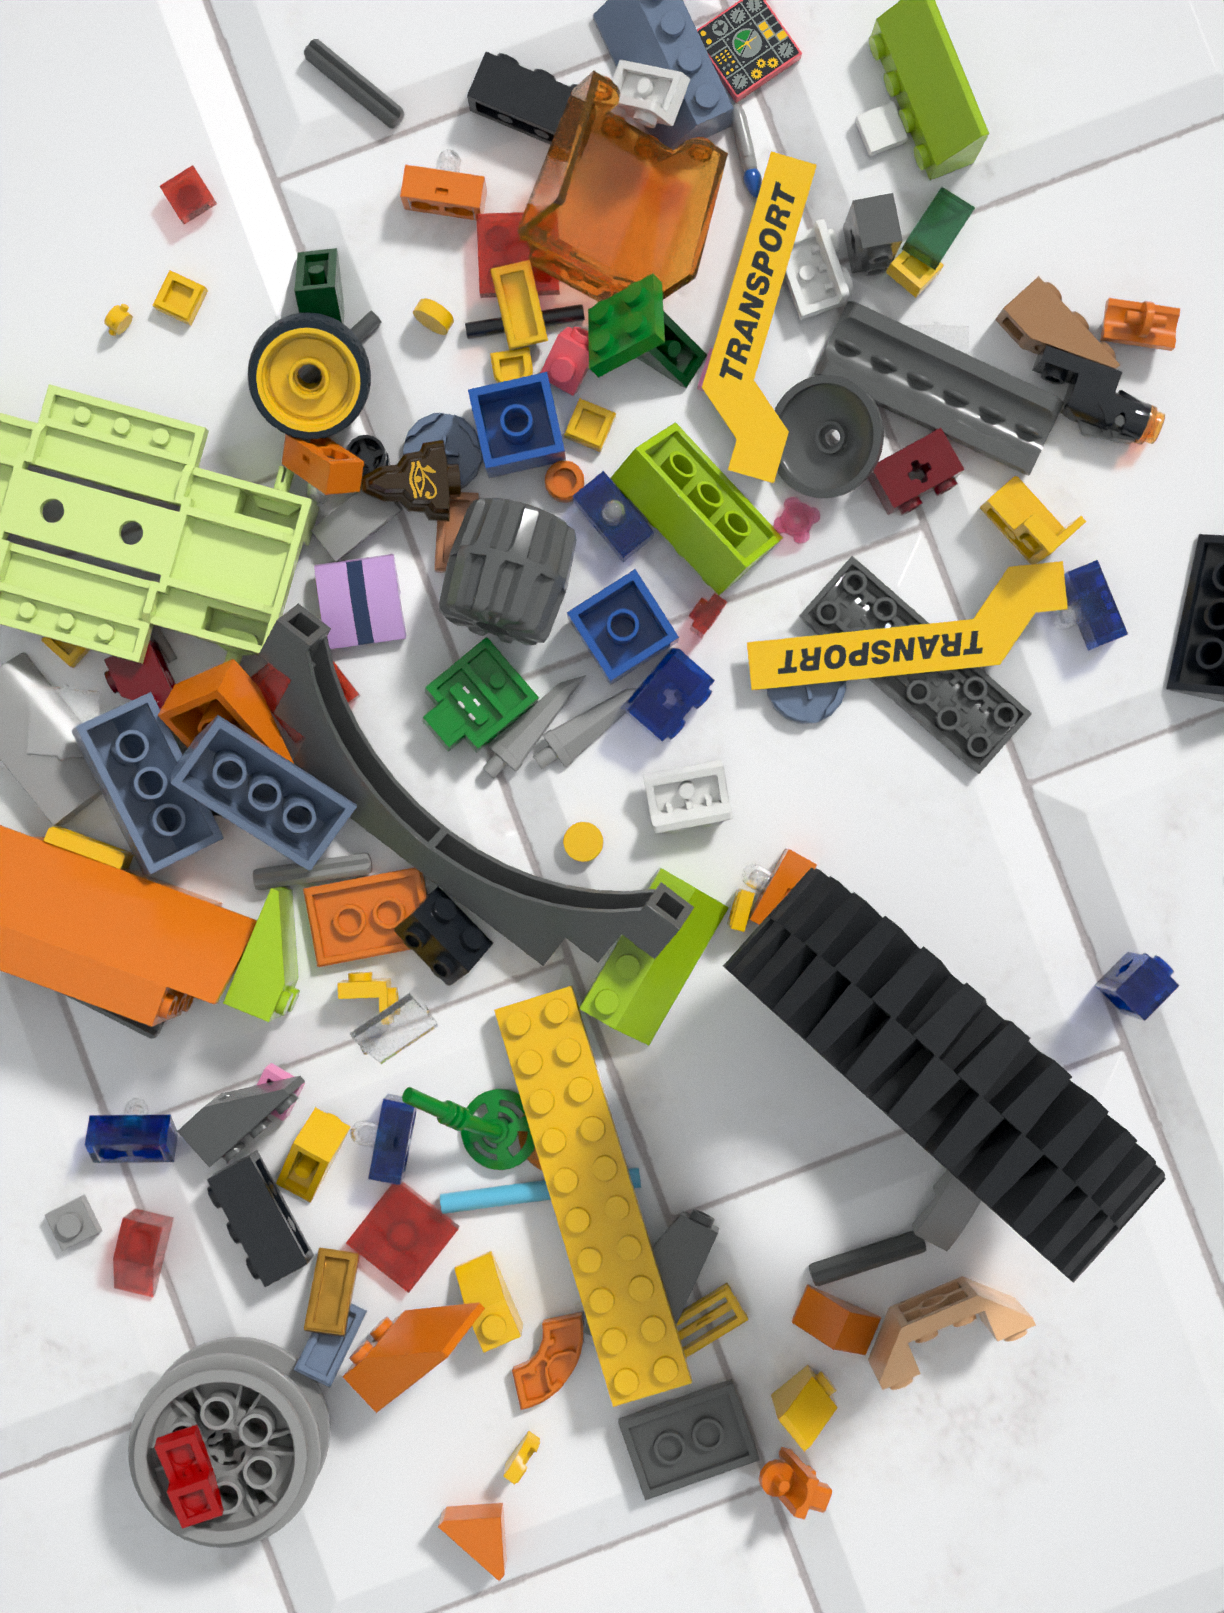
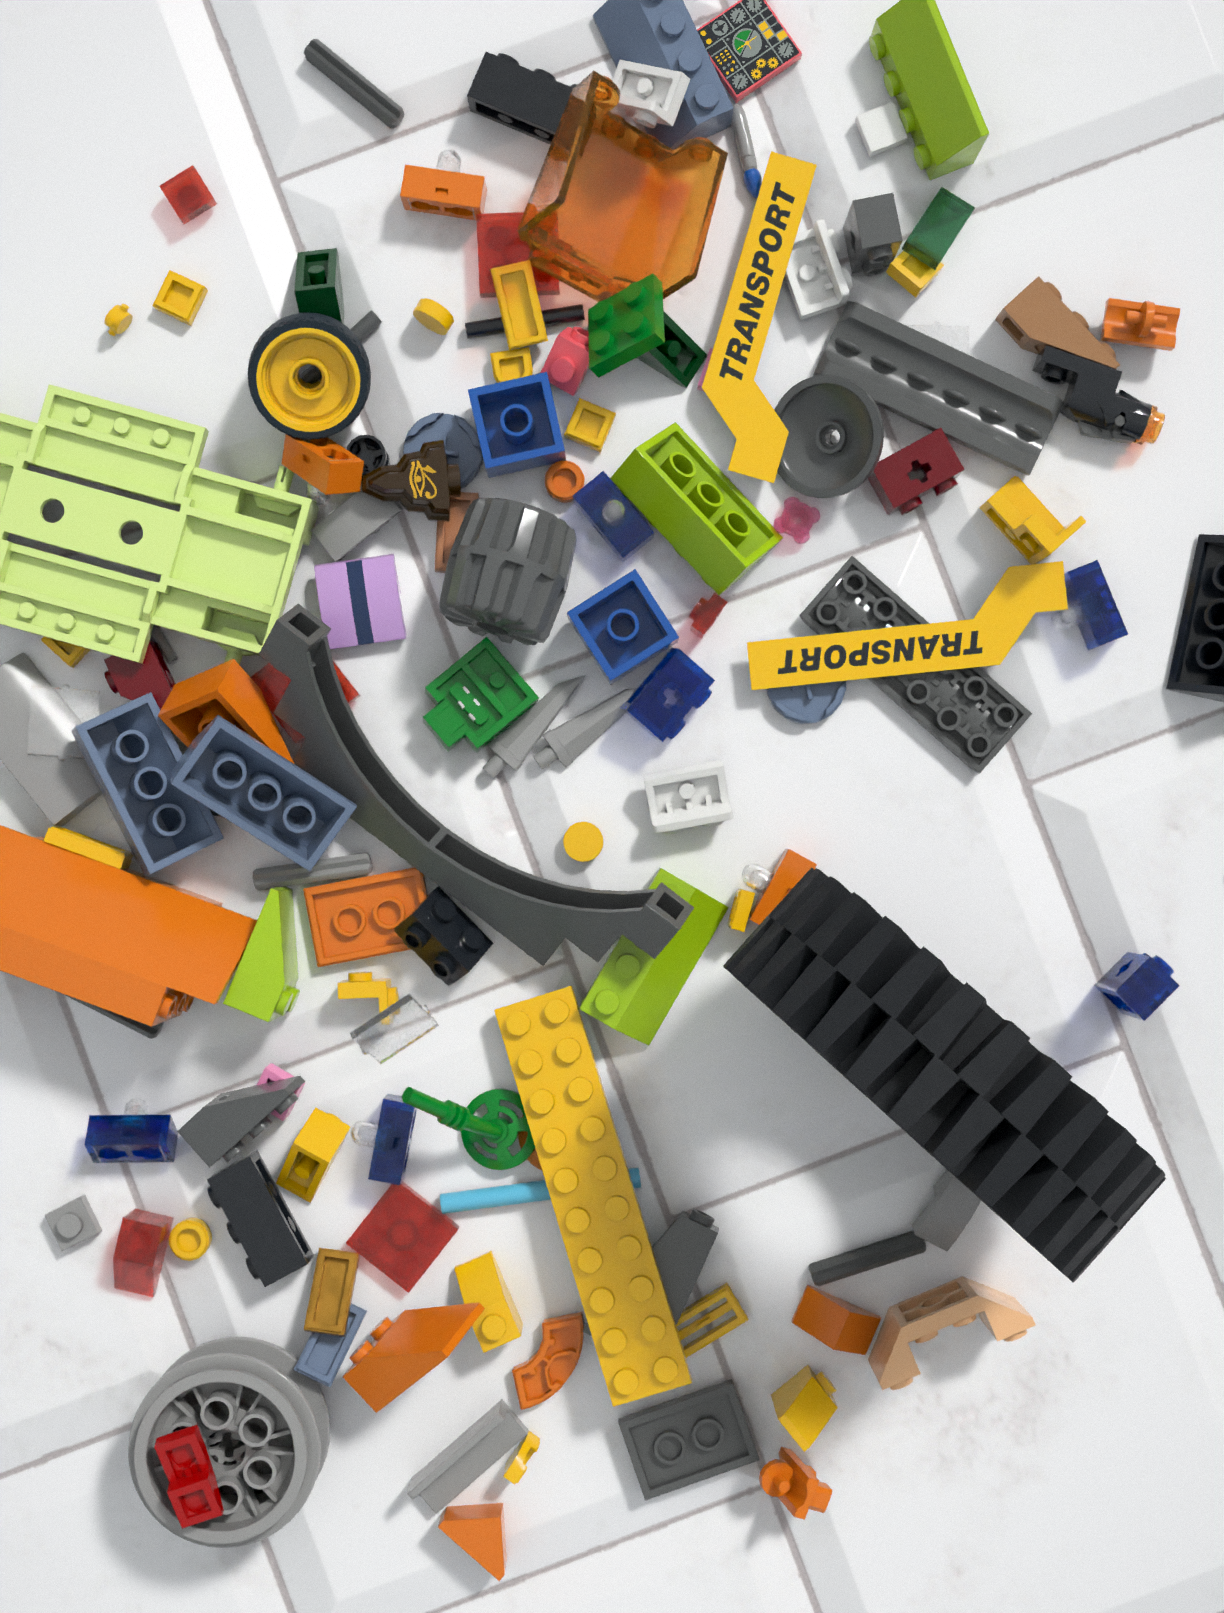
(190, 1239): none -> yellow tile
(468, 1457): none -> light grey panel

